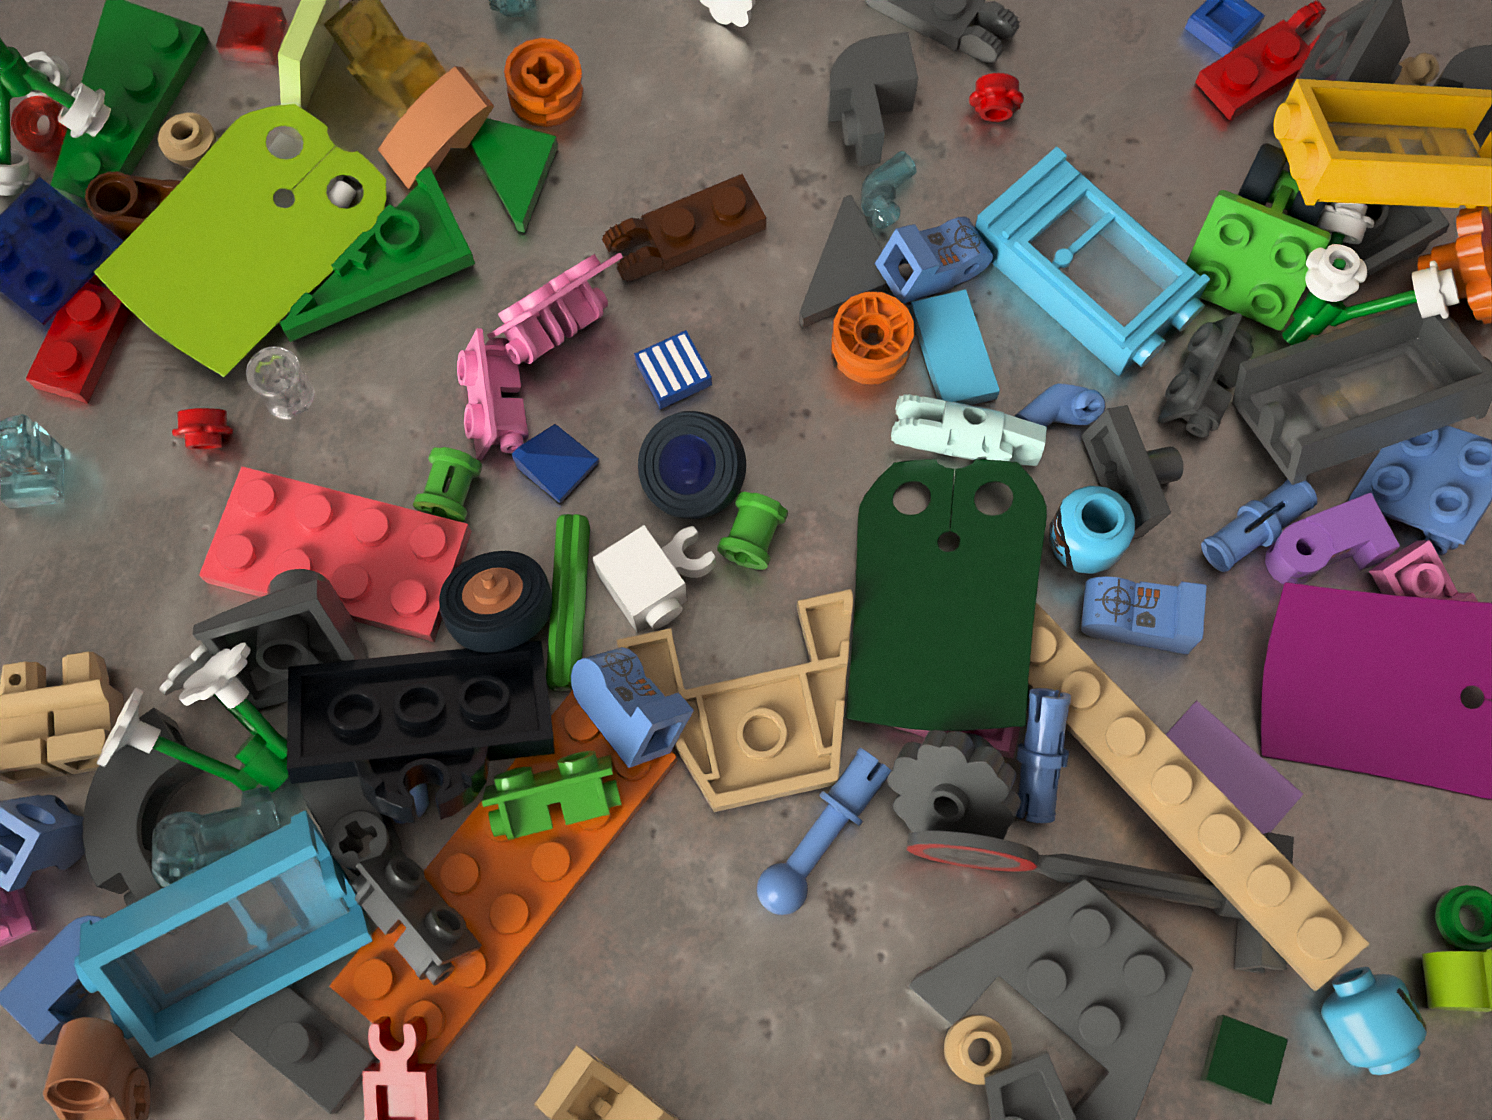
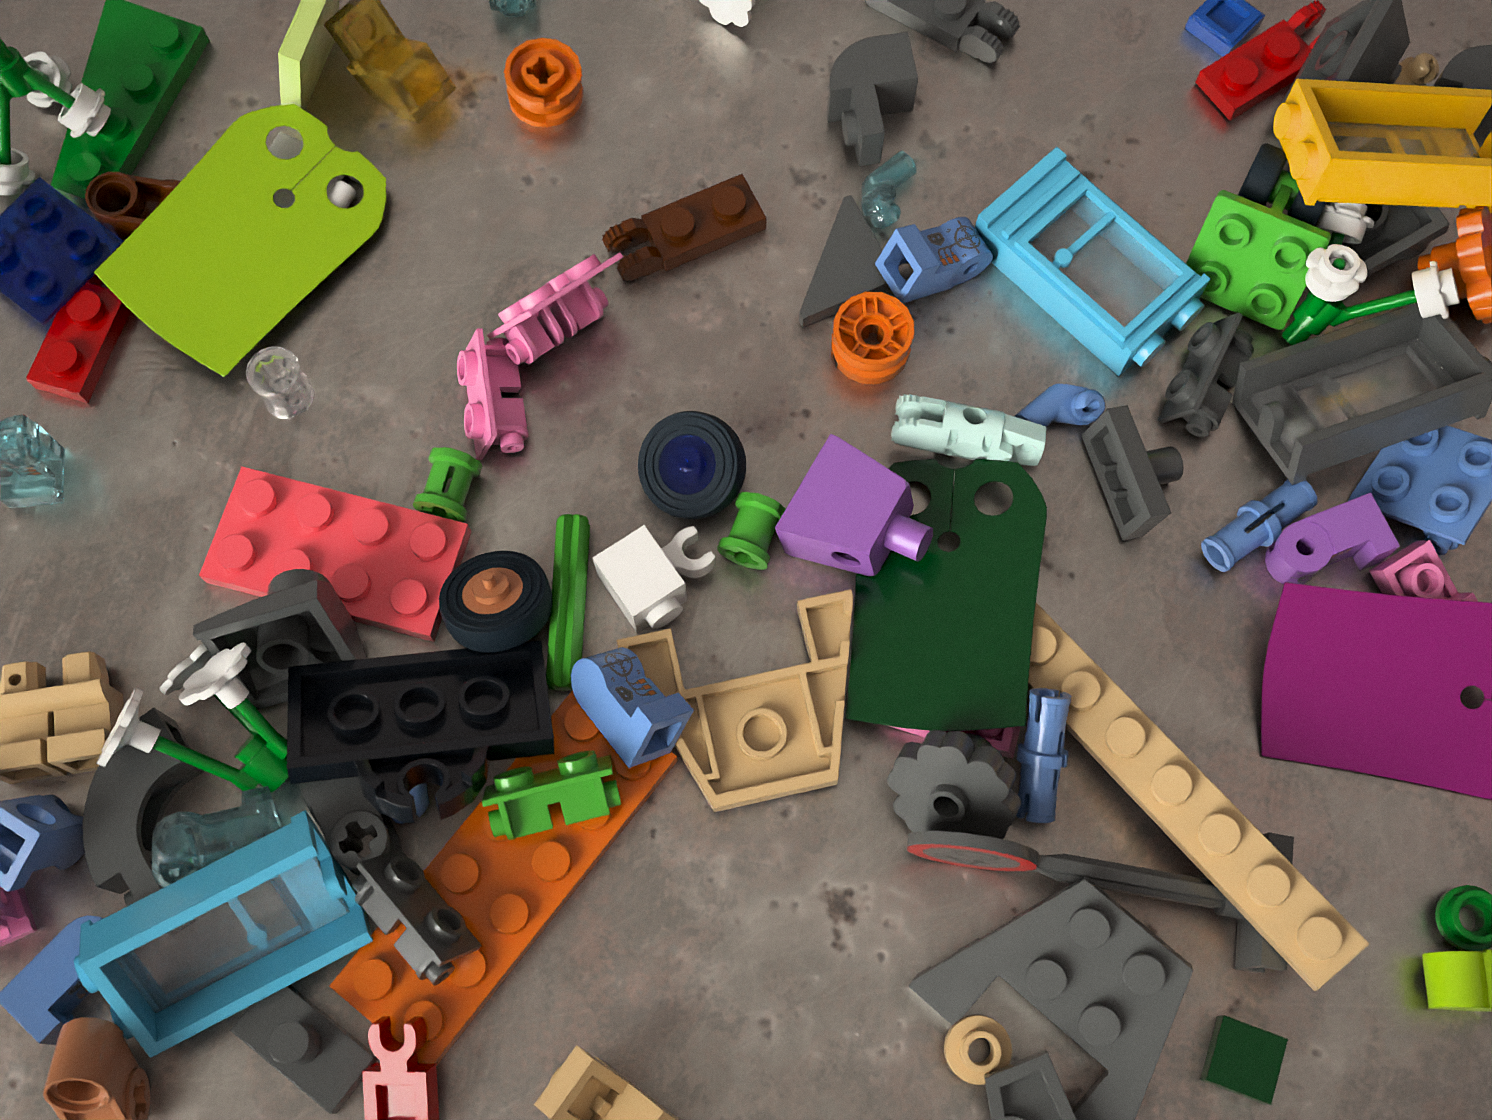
(25, 120): clear red plate -> none
(190, 150): tan plate -> none
(202, 428): red plate -> none
(251, 33): clear red plate -> none
(397, 255): green wing -> none
(436, 122): nougat slope -> none
(515, 164): green tile -> none
(554, 462): blue slope -> none
(673, 369): blue tile -> none
(784, 886): medium blue pin -> none
(851, 513): none -> medium lavender torso
(954, 349): medium azure tile -> none
(996, 97): red plate -> none
(1091, 529): medium azure head -> none
(1144, 613): medium blue leg -> none
(1234, 768): lavender sticker -> none
(1374, 1021): medium azure head -> none

